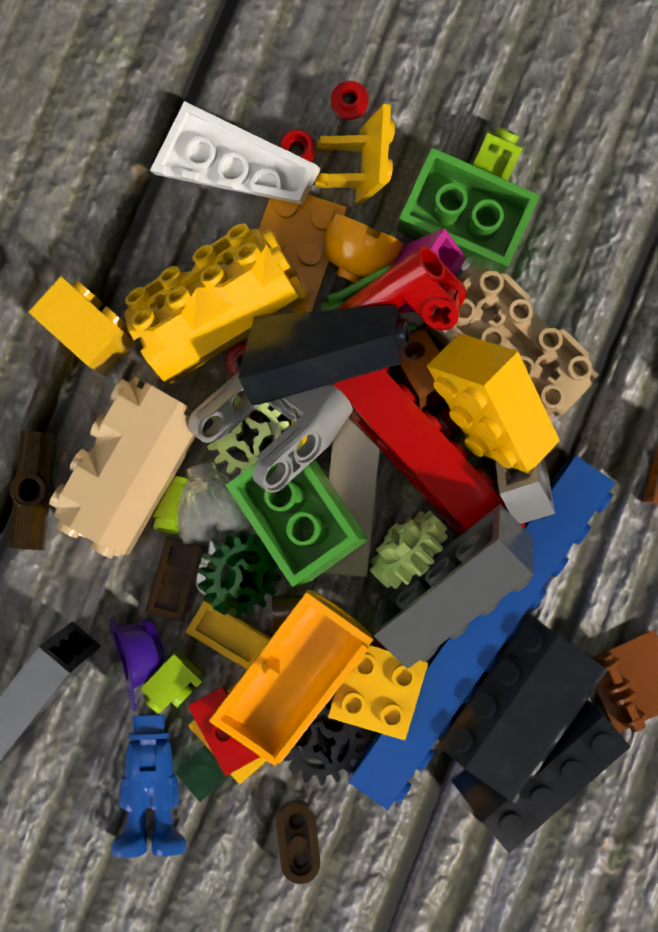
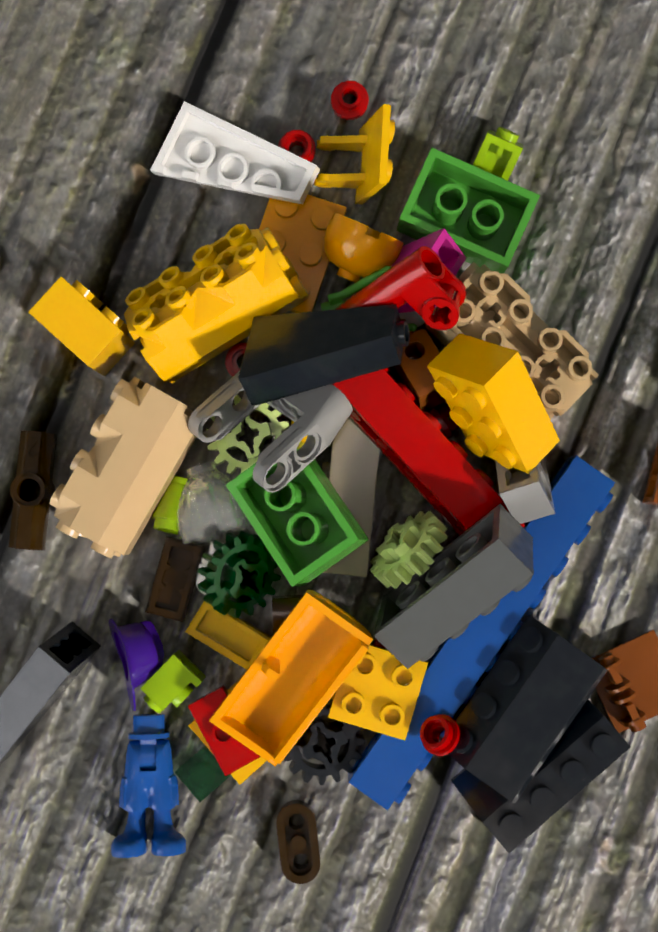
(430, 734): none -> red plate

